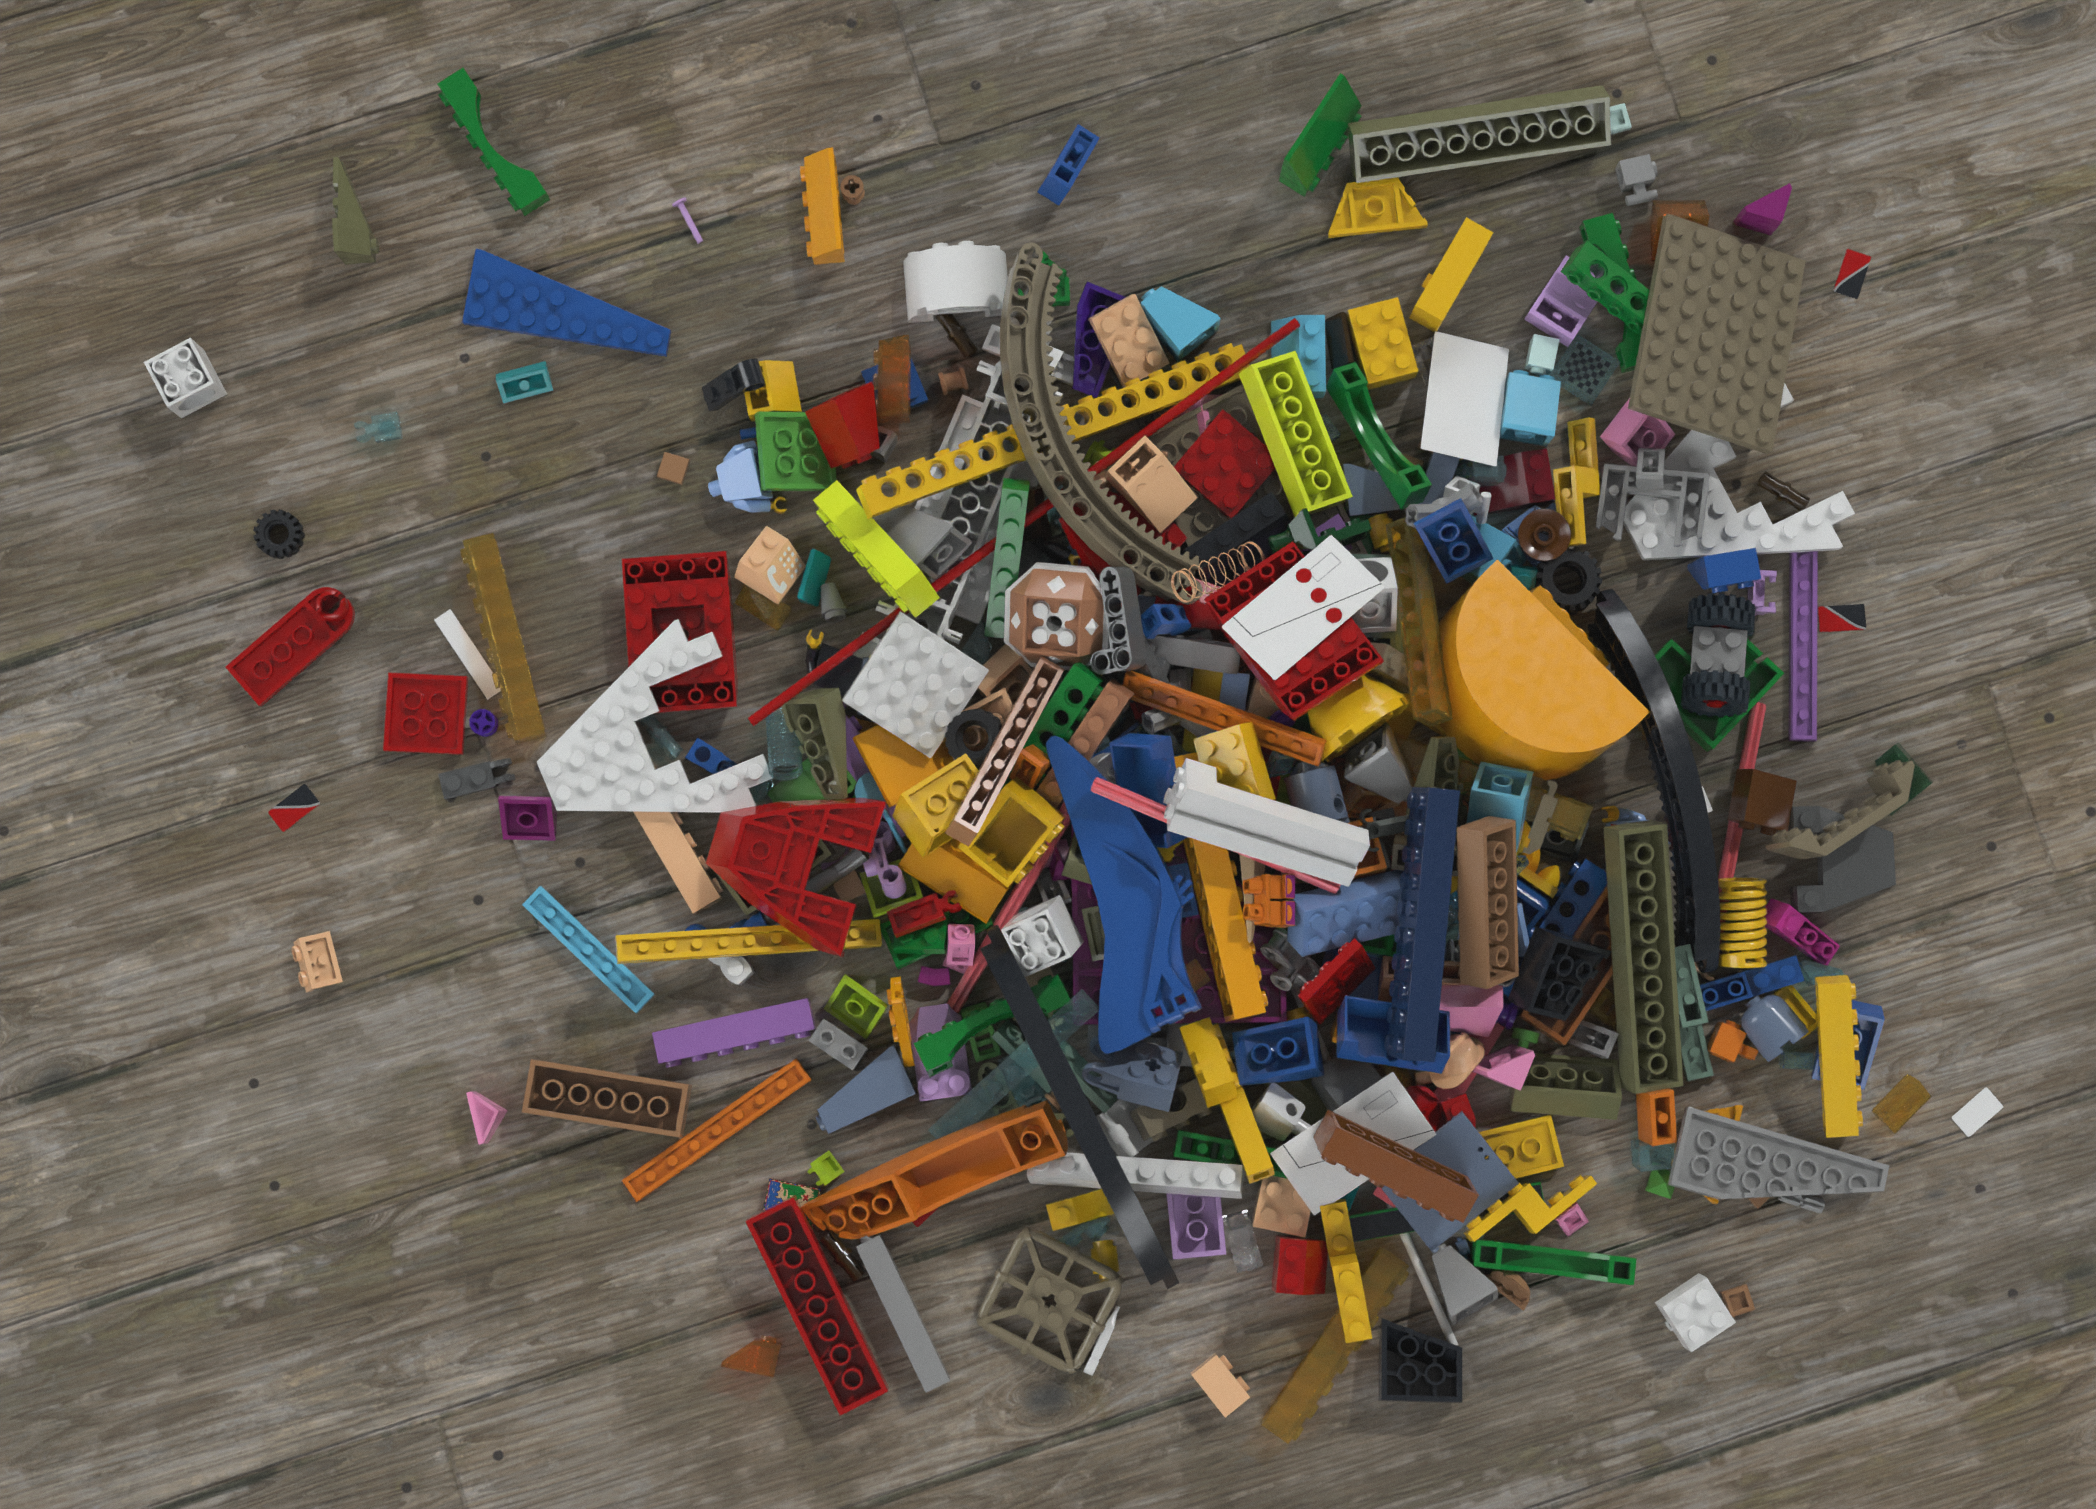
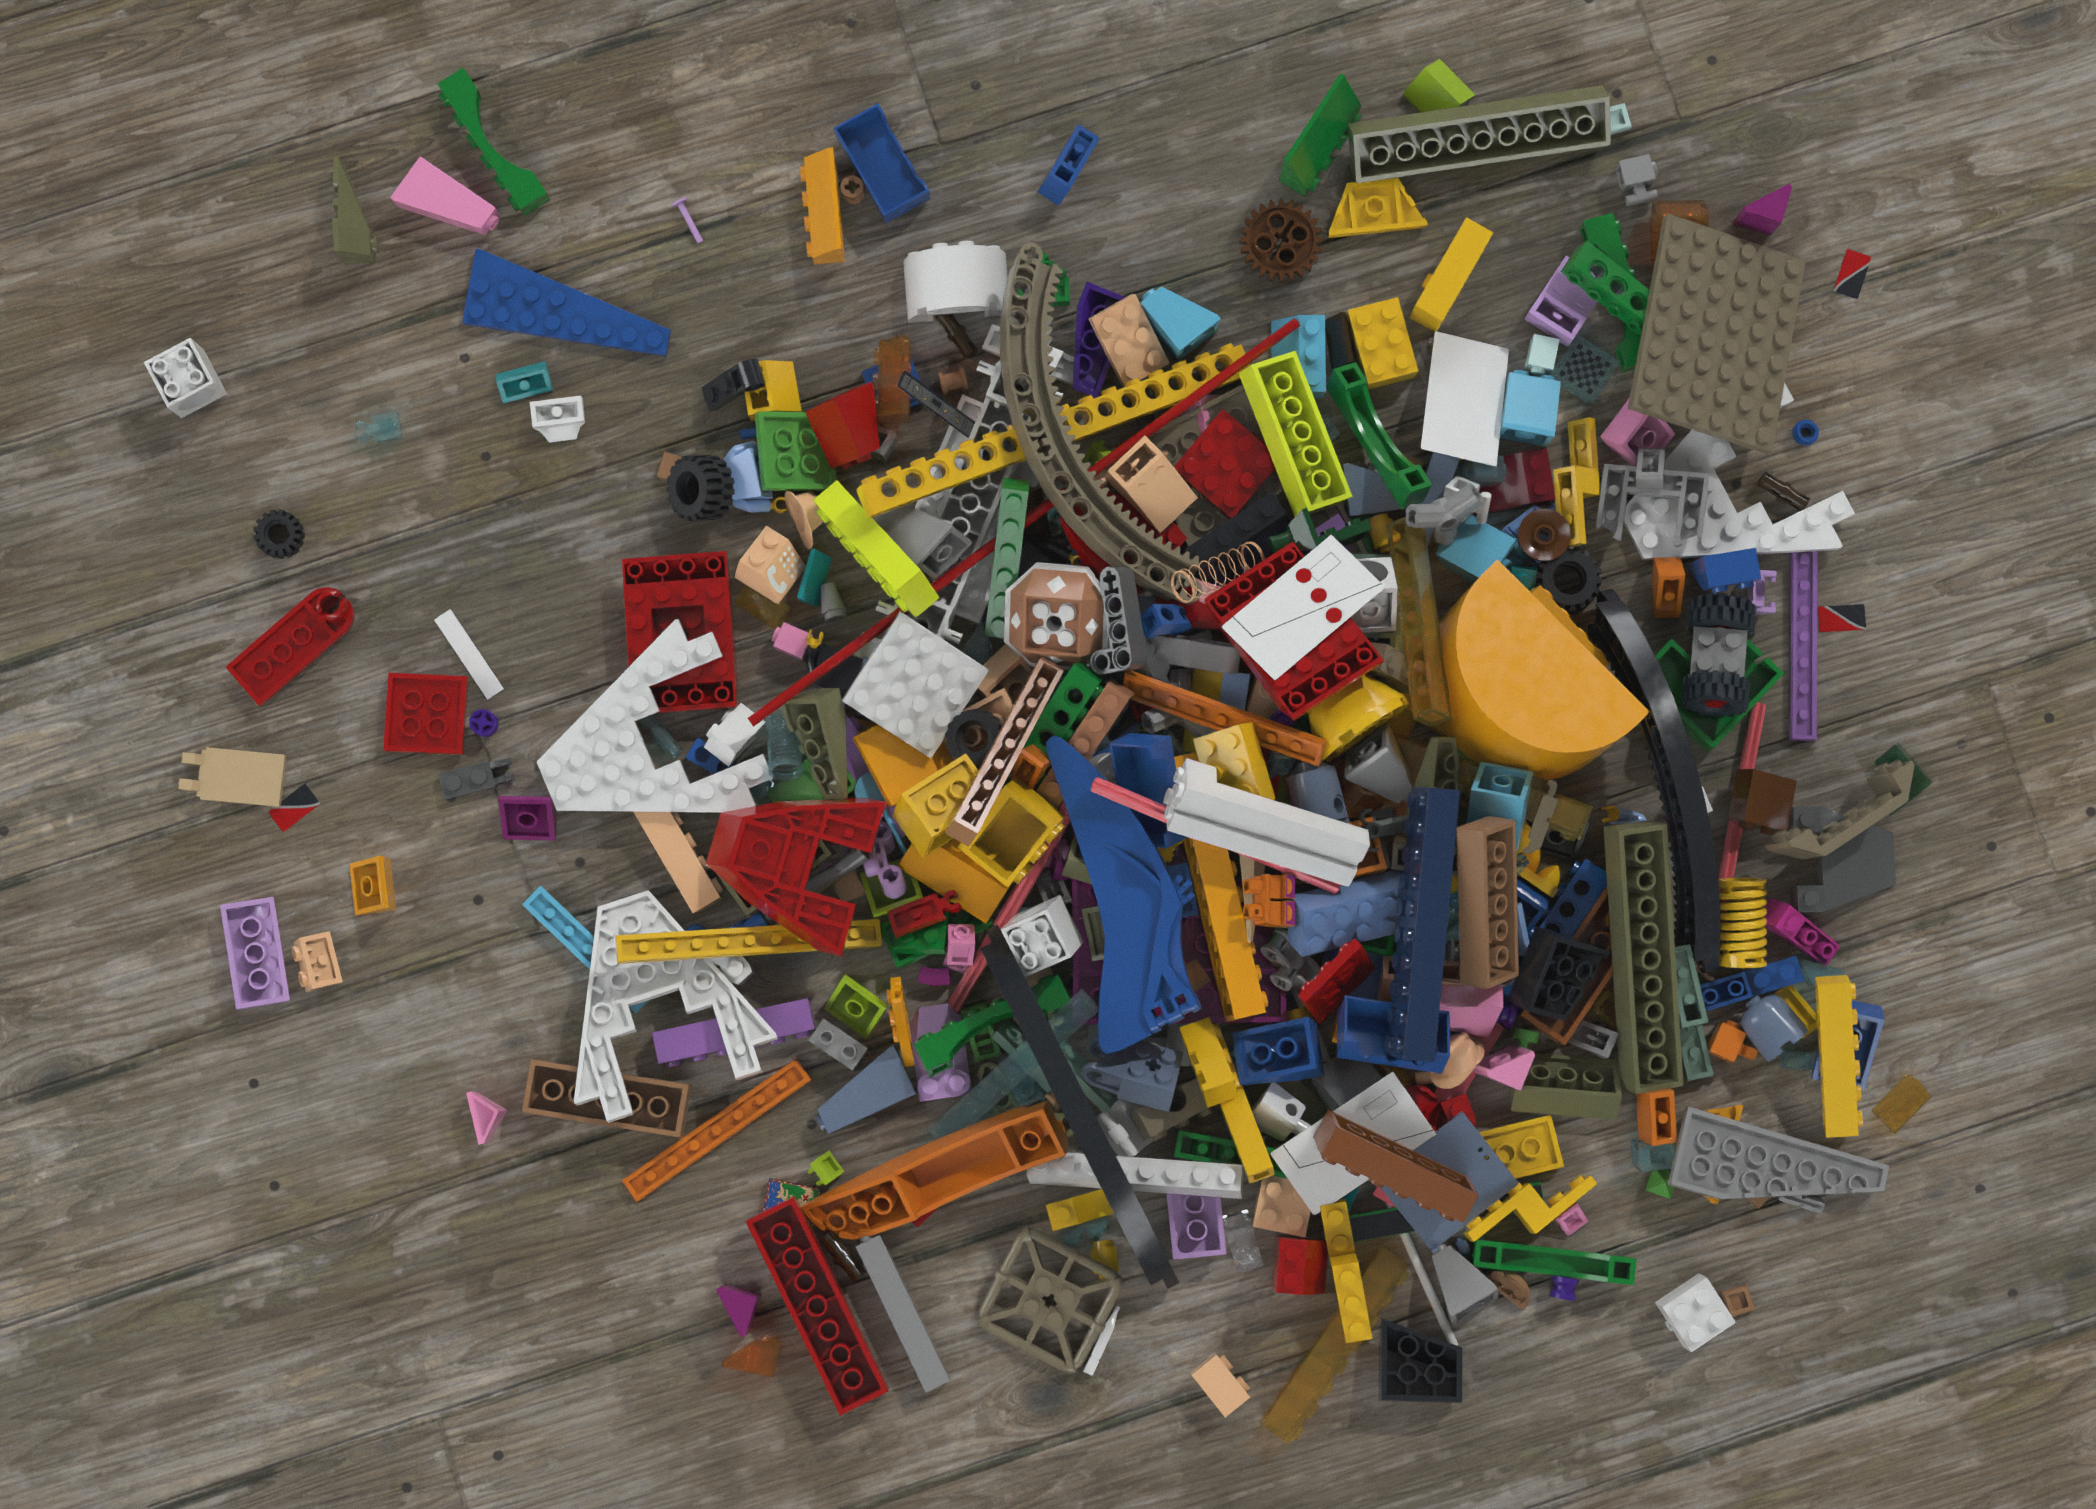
(237, 776): none -> tan tile
(254, 953): none -> lavender slope
(372, 885): none -> light orange slope
(440, 197): none -> bright pink slope
(504, 639): clear yellow brick -> none
(558, 418): none -> white slope
(619, 986): none -> white wing
(700, 487): none -> black tyre
(732, 735): none -> white brick
(740, 1305): none -> magenta slope
(791, 641): none -> bright pink brick
(804, 514): none -> light nougat piece
(881, 163): none -> blue piece
(935, 403): none -> sticker
(1260, 230): none -> reddish brown gear
(1437, 89): none -> lime slope
(1453, 540): blue slope -> none
(1563, 1288): none -> dark purple wheel
(1667, 587): none -> orange slope
(1811, 427): none -> blue plate
(1977, 1112): white sticker -> none

